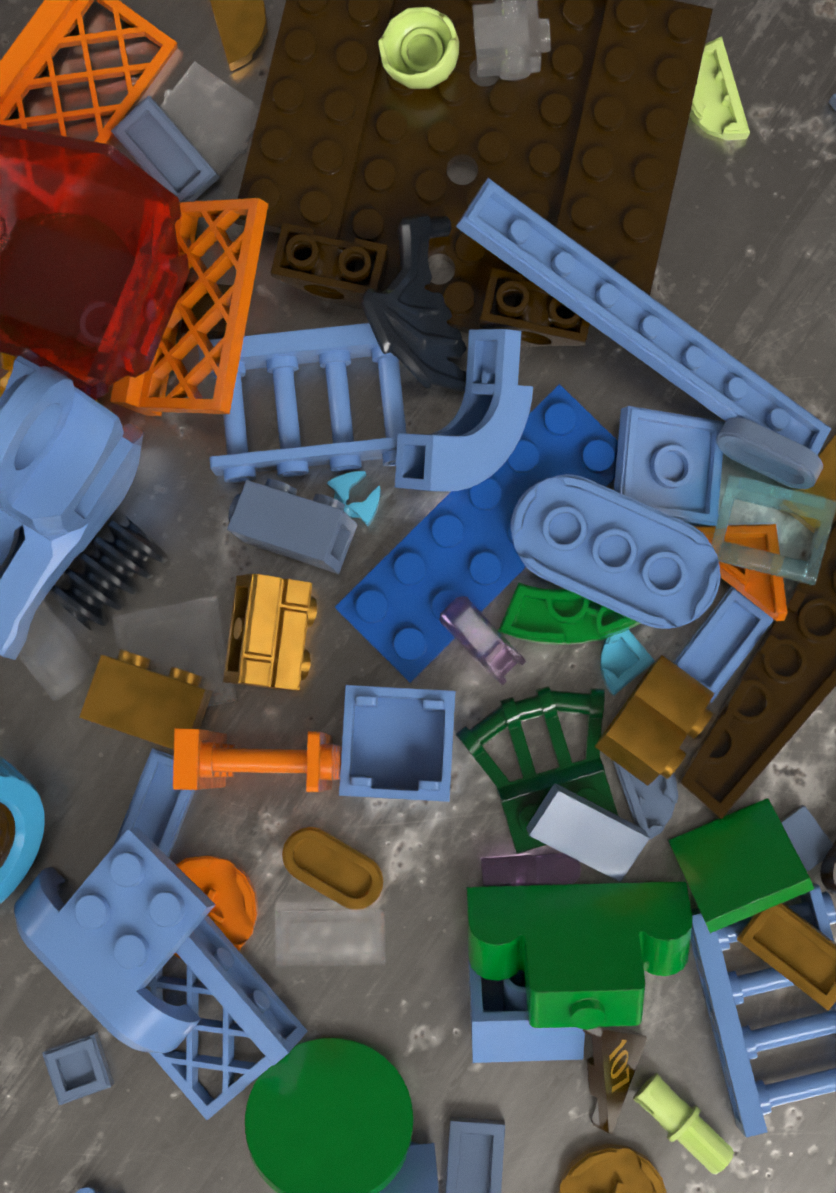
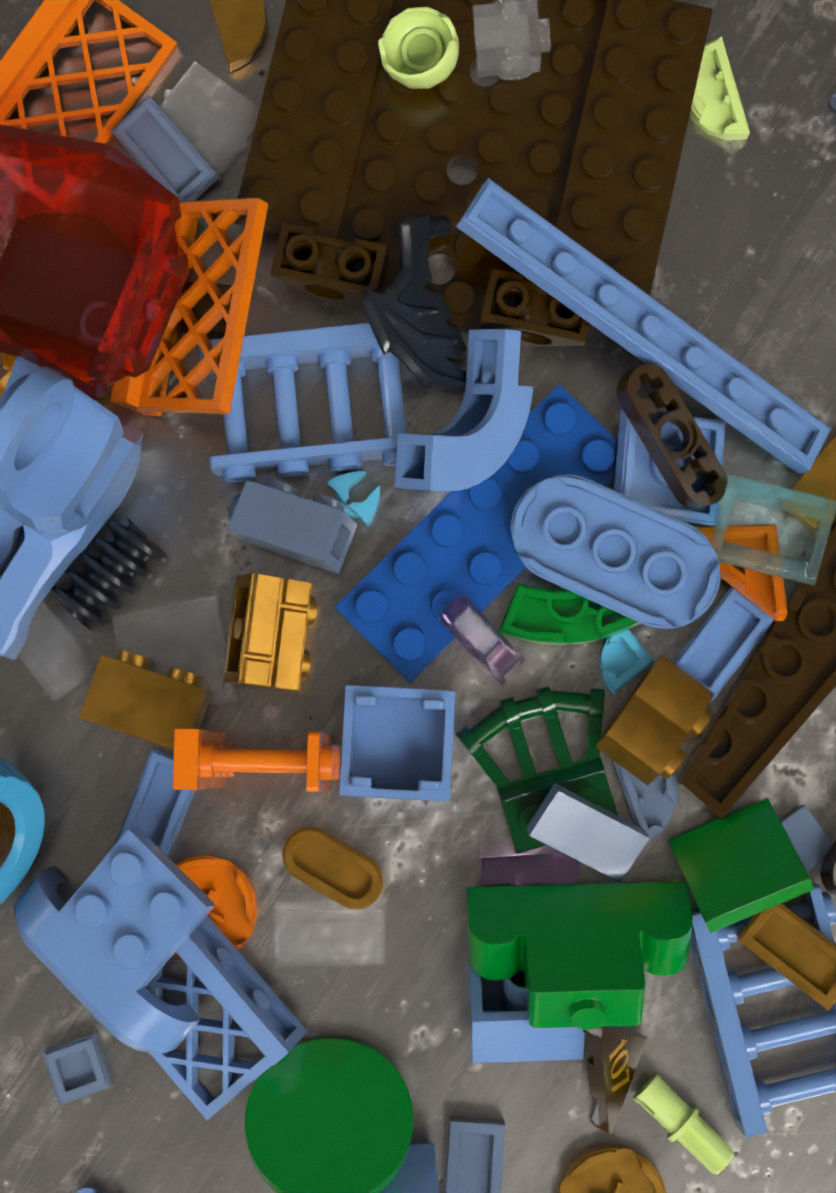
(649, 431): none -> dark brown beam
(769, 453): sand blue tile -> none

